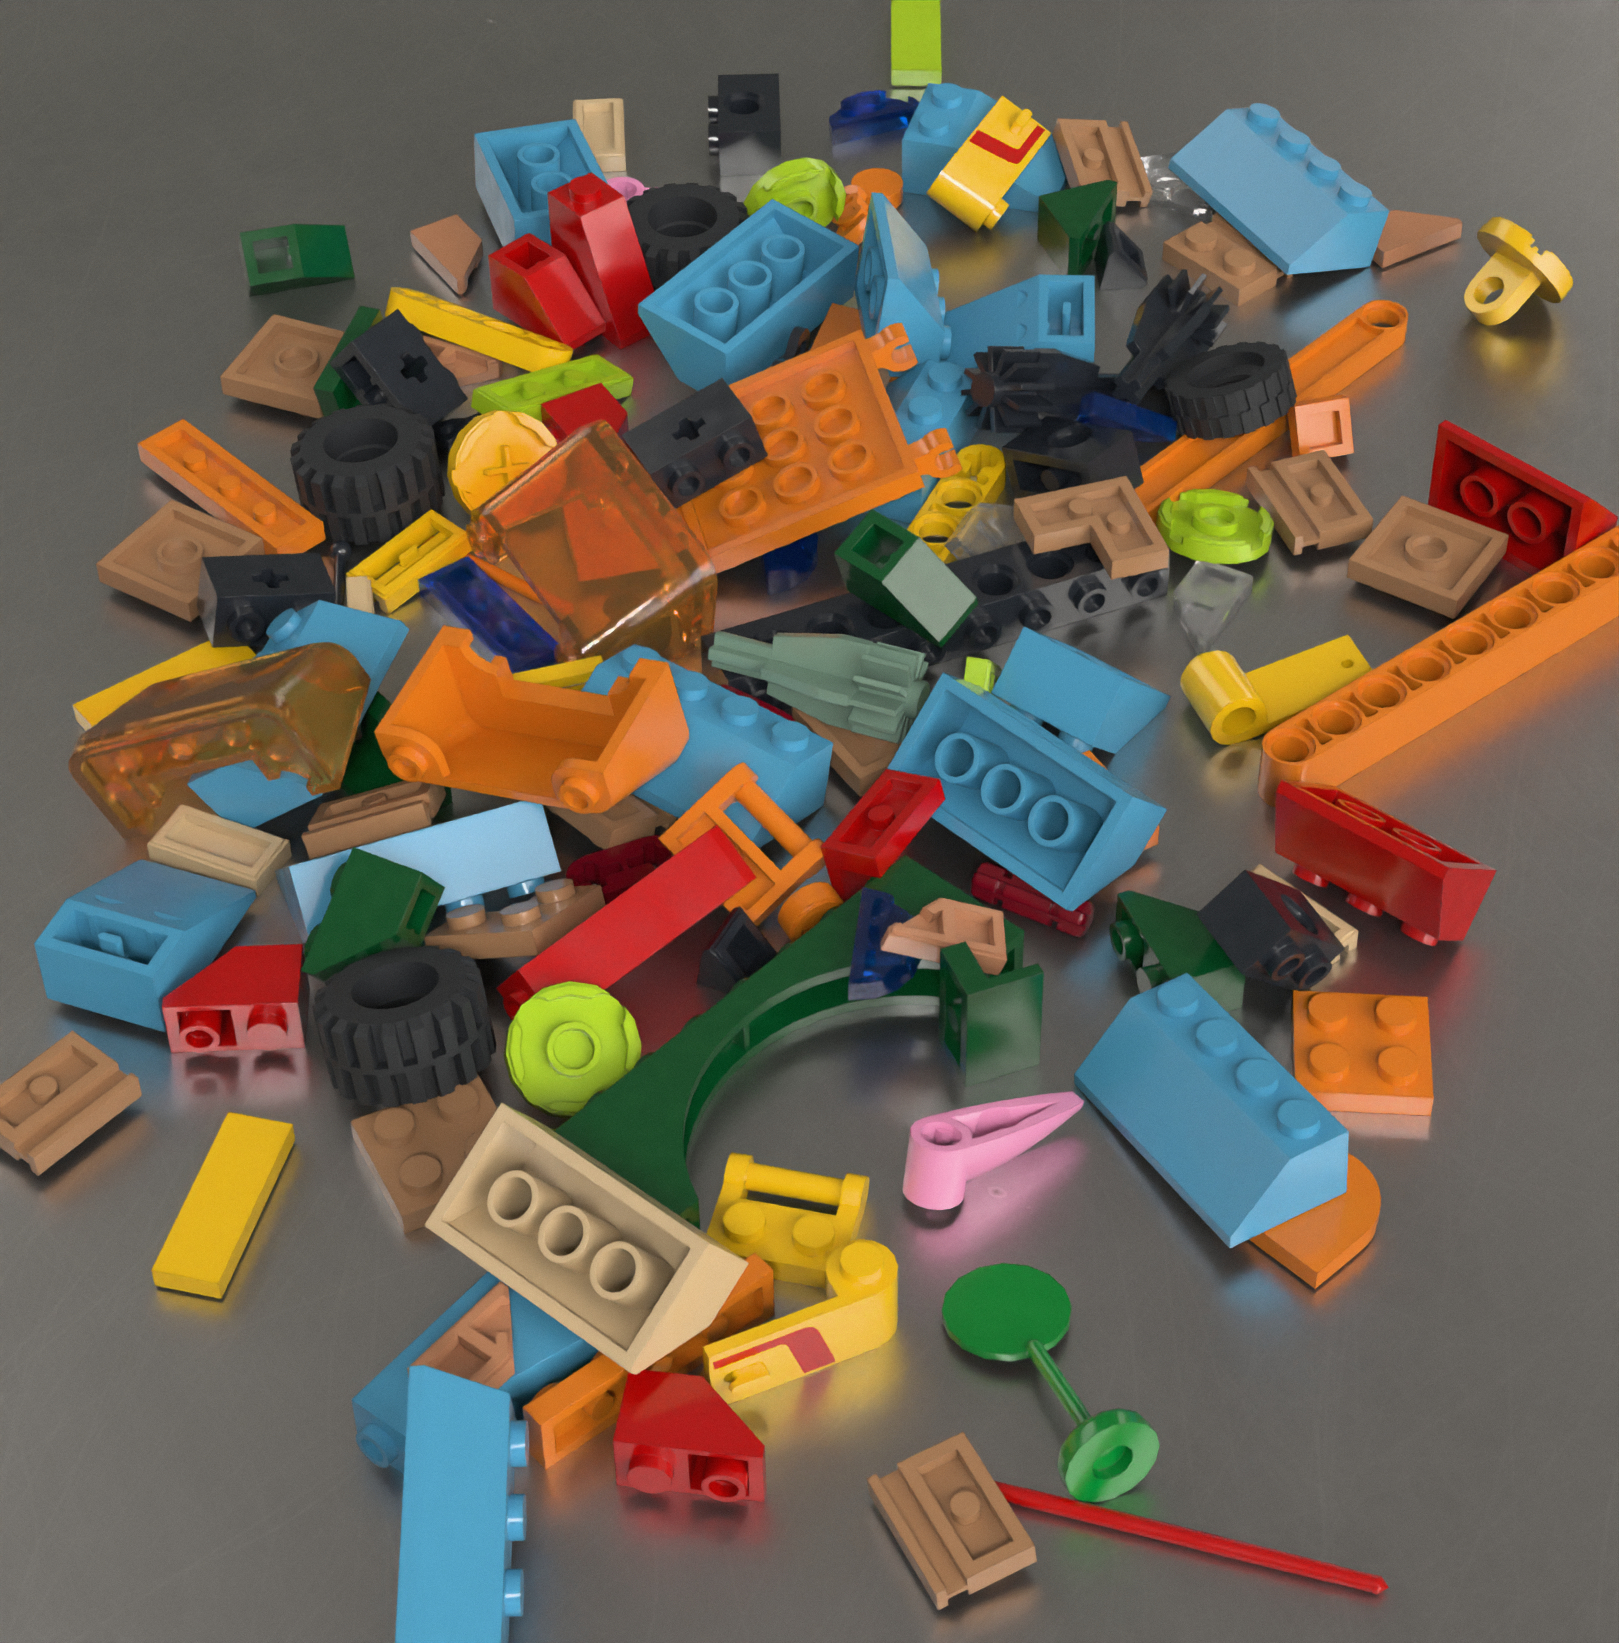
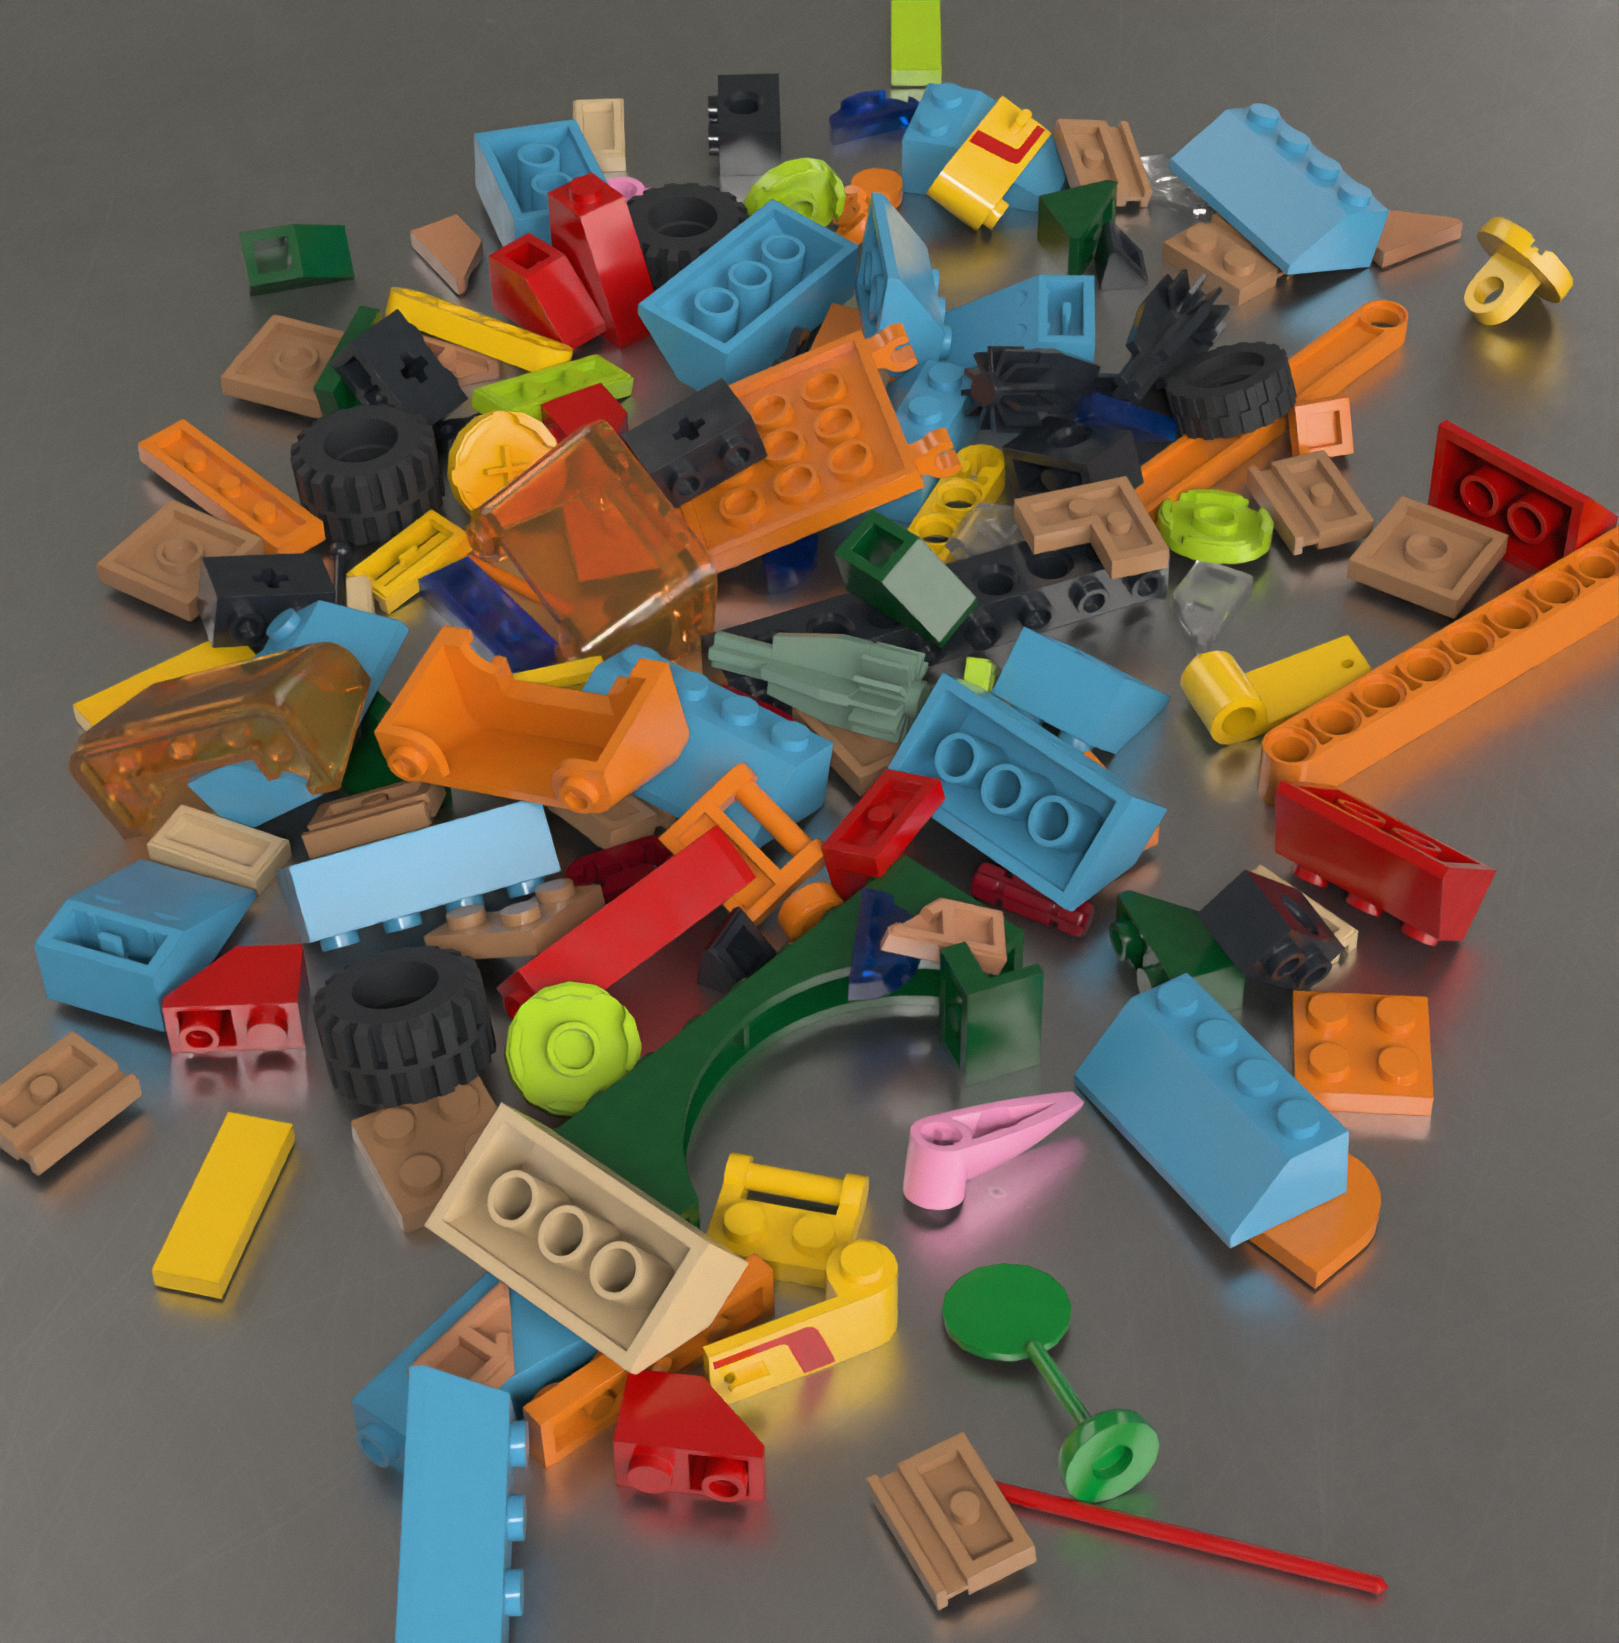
(371, 911): dark green slope -> none

